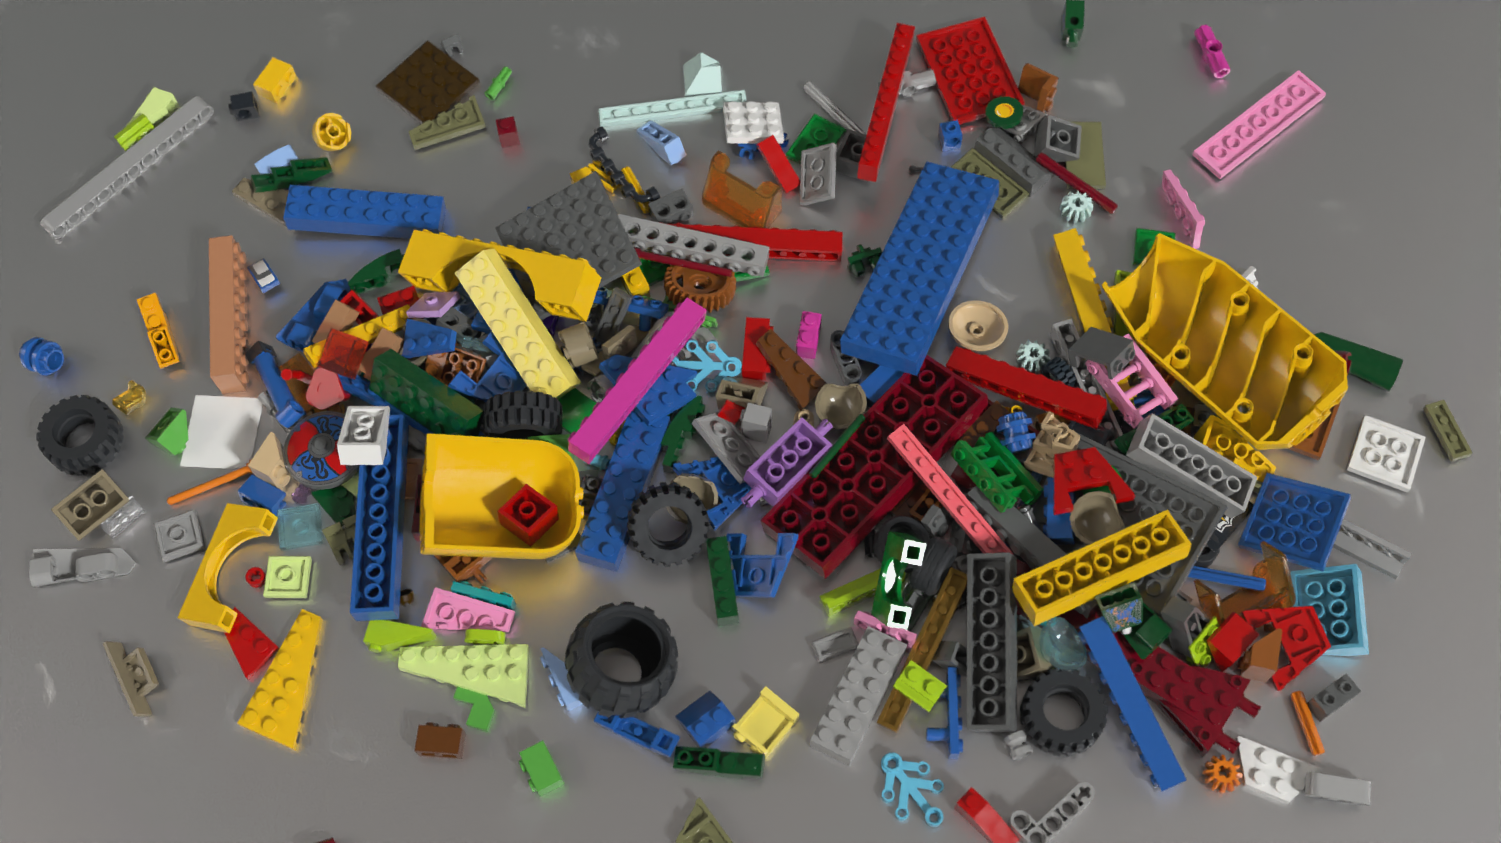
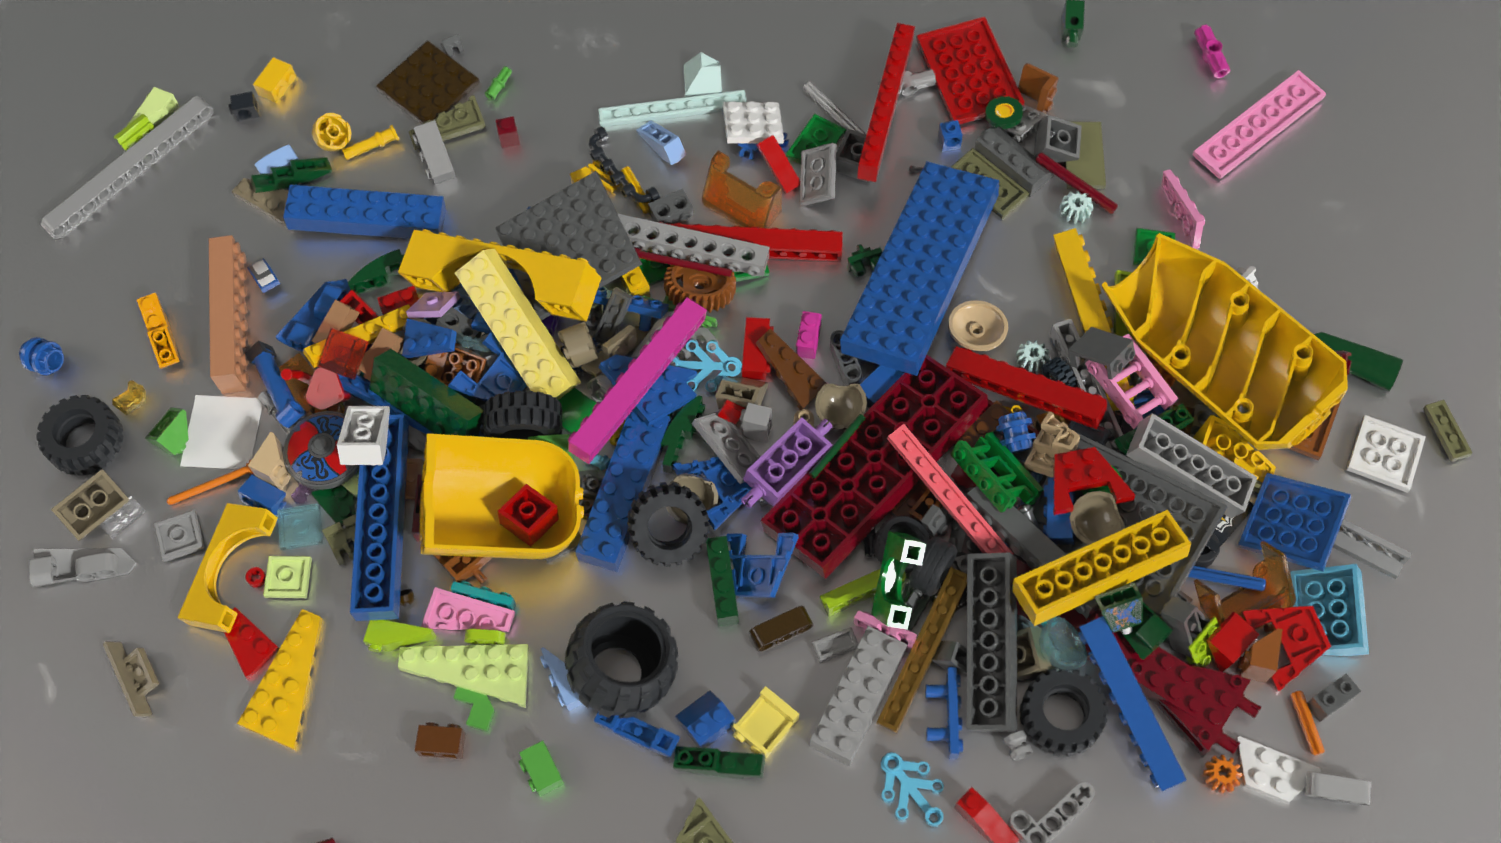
(379, 139): none -> yellow pin
(433, 152): none -> light grey brick
(781, 628): none -> dark brown beam
(919, 686): lime plate -> none

